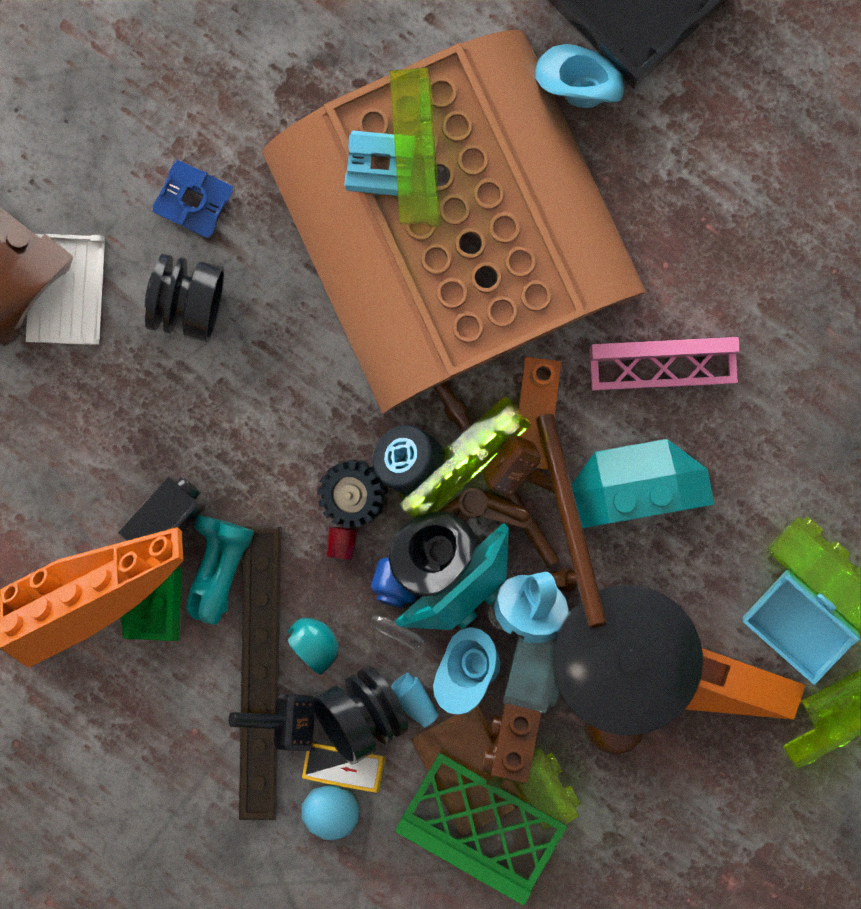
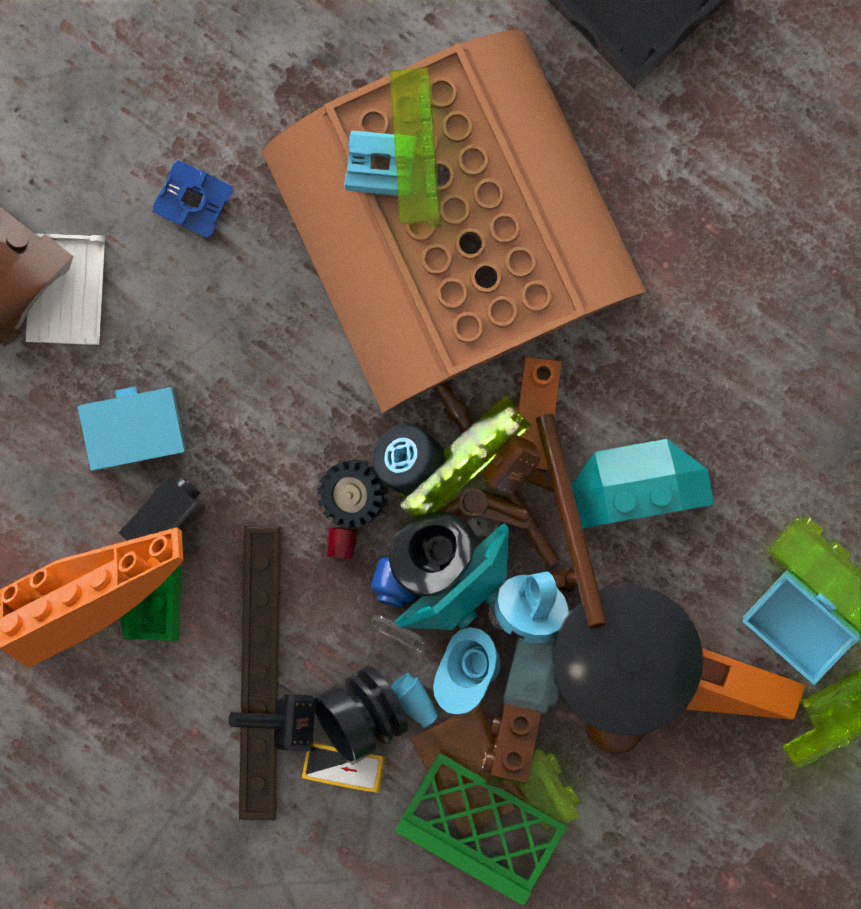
(131, 427): none -> medium azure container
(184, 297): black wheel -> none
(214, 578): teal piece -> none
(314, 643): teal hair -> none
(330, 812): medium azure hair -> none
(579, 76): medium azure hat -> none
(664, 349): bright pink fence -> none

